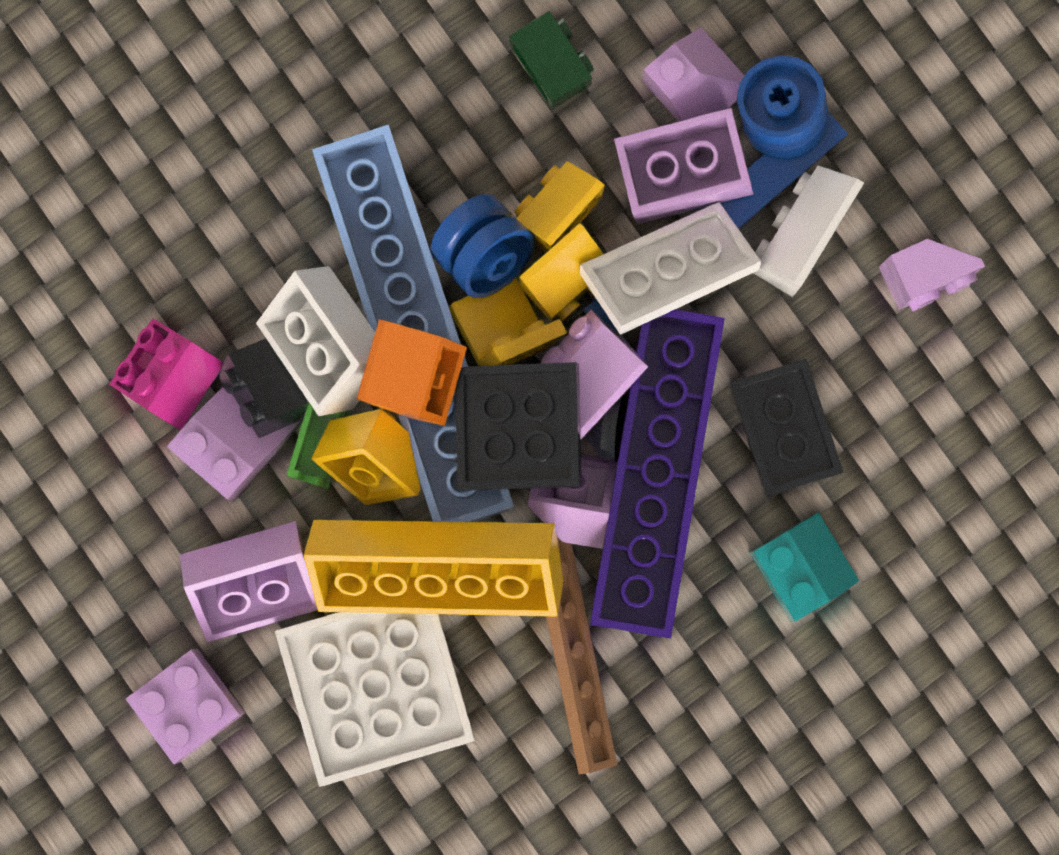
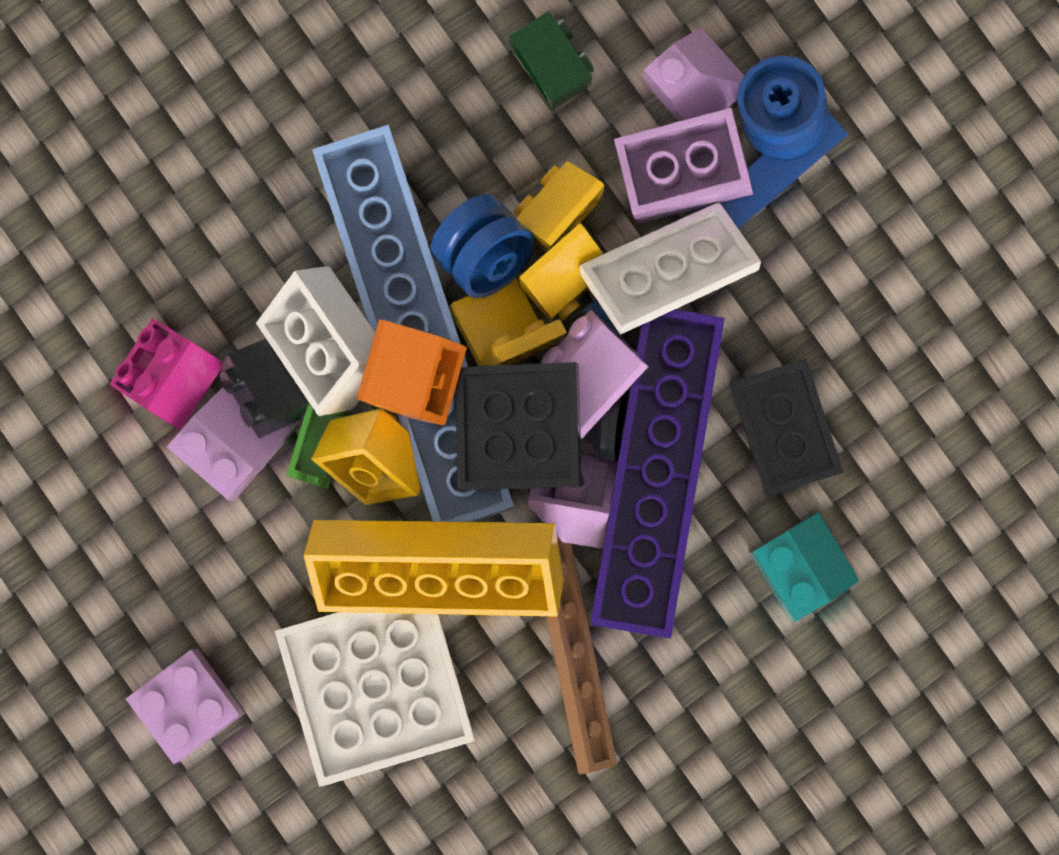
(248, 581): lavender slope -> none
(806, 227): white slope -> none
(926, 269): lavender slope -> none

